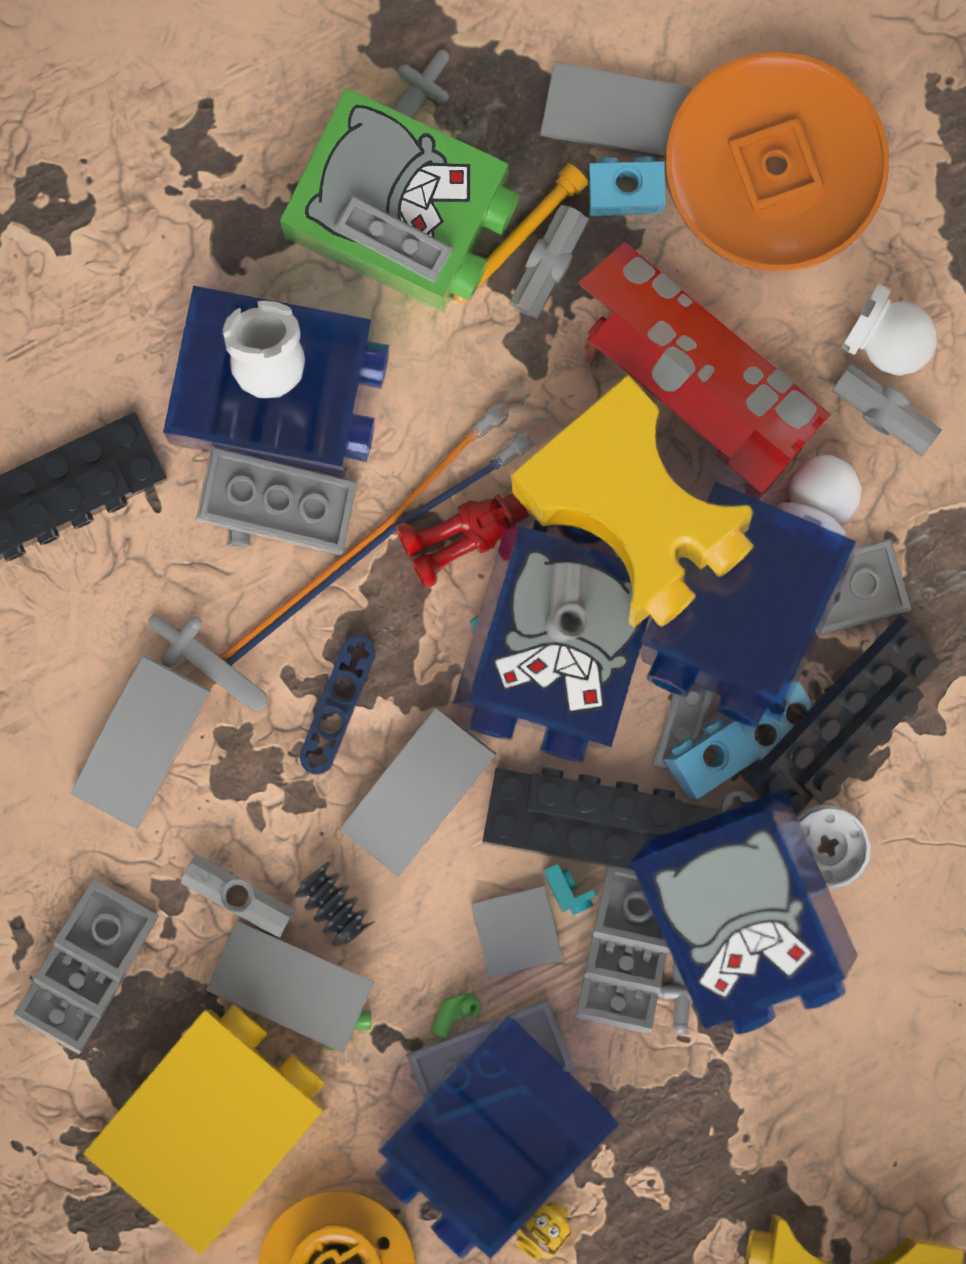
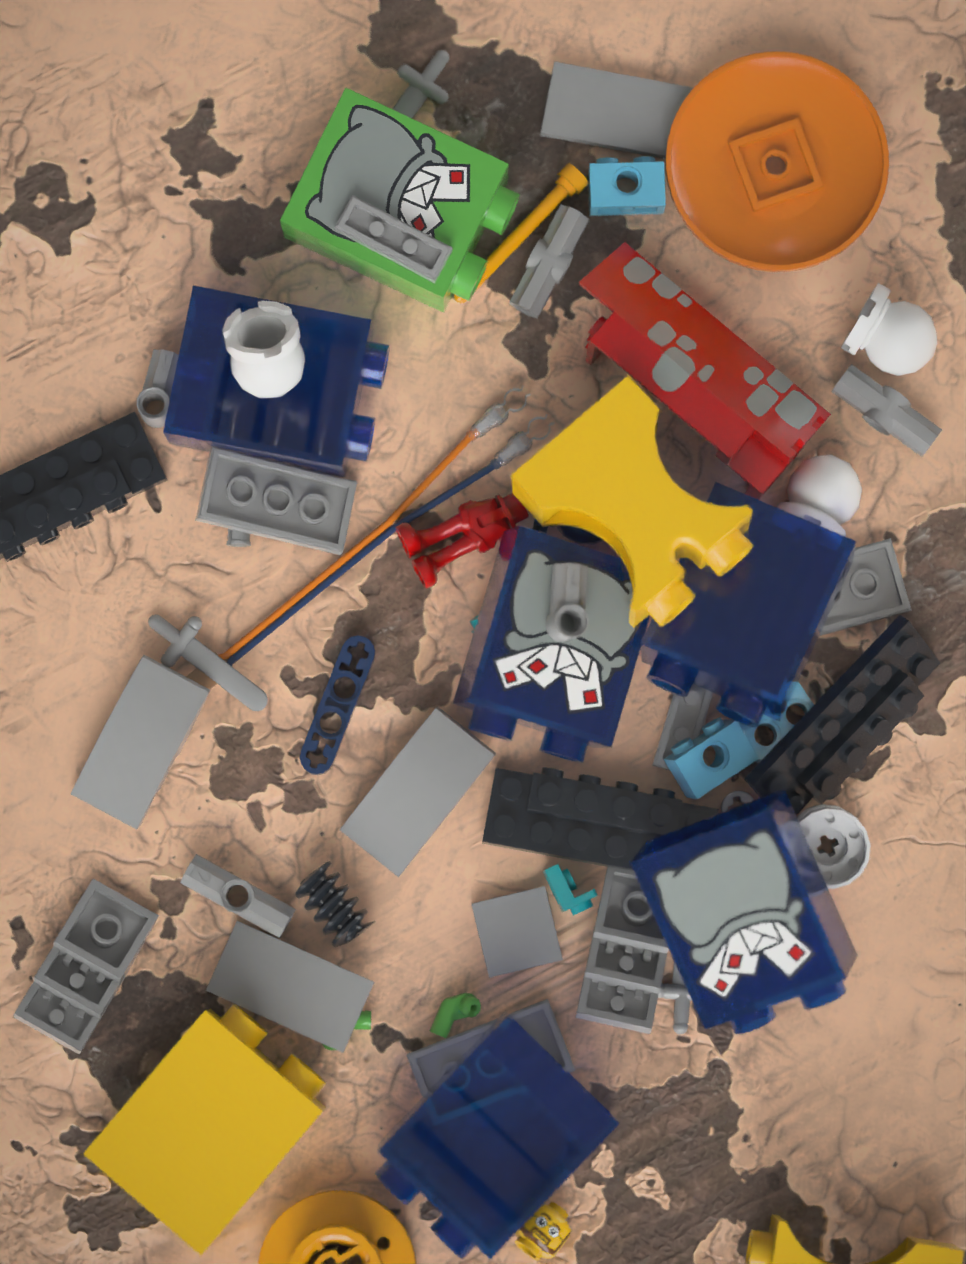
(158, 386): none -> light grey piece

